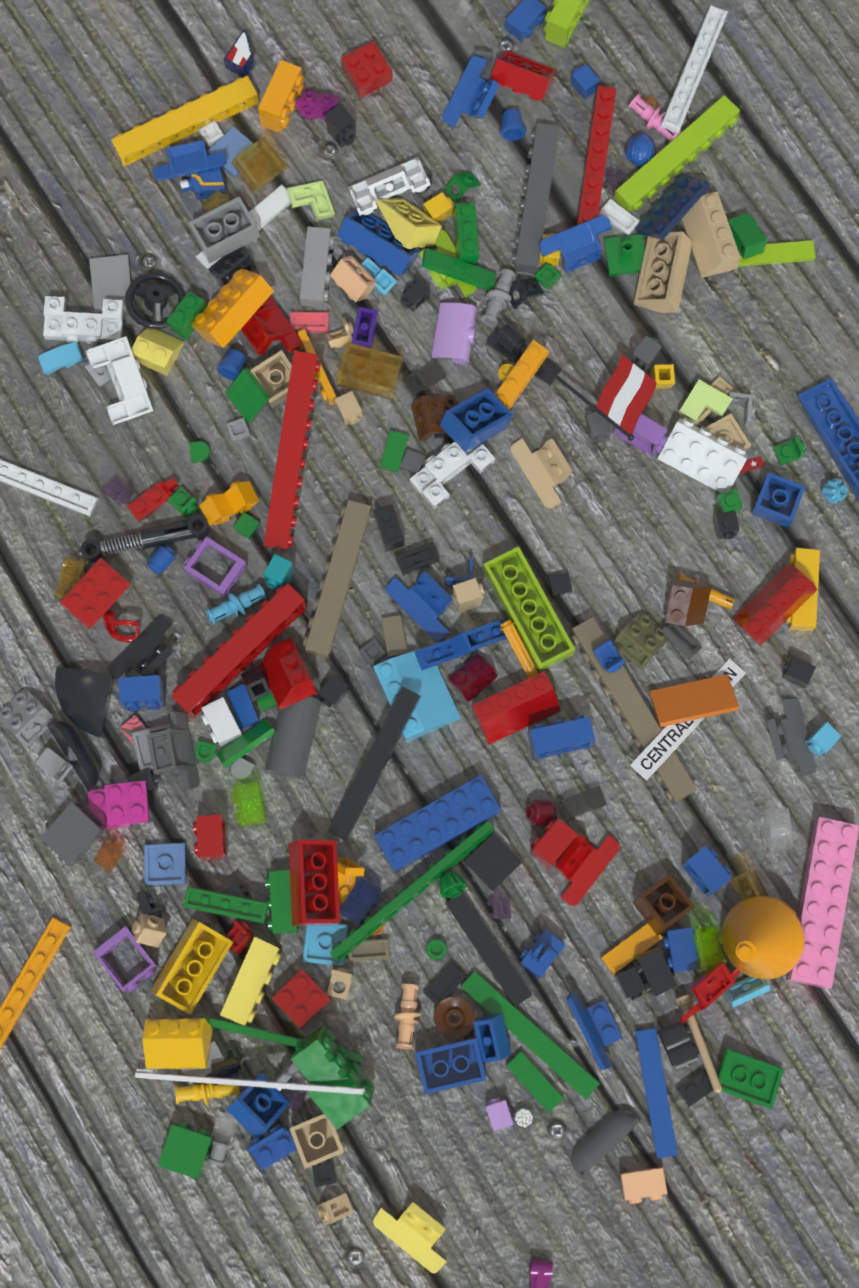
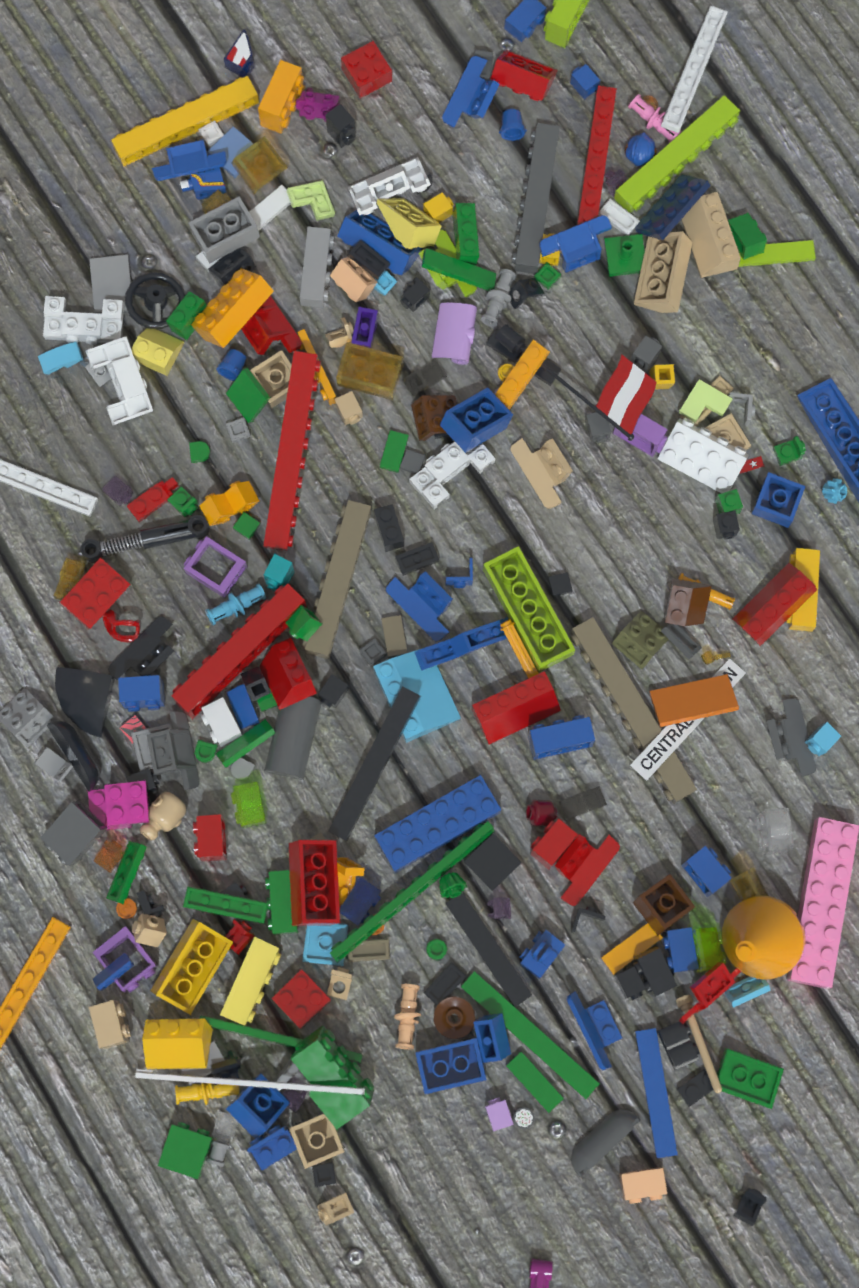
(110, 1024): none -> tan brick
(113, 972): none -> blue slope
(126, 872): none -> green plate
(127, 910): none -> orange piece
(161, 559): blue brick -> none
(164, 815): none -> tan piece
(164, 864): medium blue tile -> none
(303, 623): none -> green brick
(310, 321): coral tile -> none
(369, 260): none -> black plate
(414, 1233): light yellow plate -> none
(464, 182): green bracket -> none
(467, 595): tan brick -> none
(473, 677): dark red bracket -> none
(589, 912): none -> black bracket
(608, 656): blue bracket -> none
(709, 658): none -> clear yellow hand
(750, 1206): none -> black bracket
(798, 671): black brick -> none

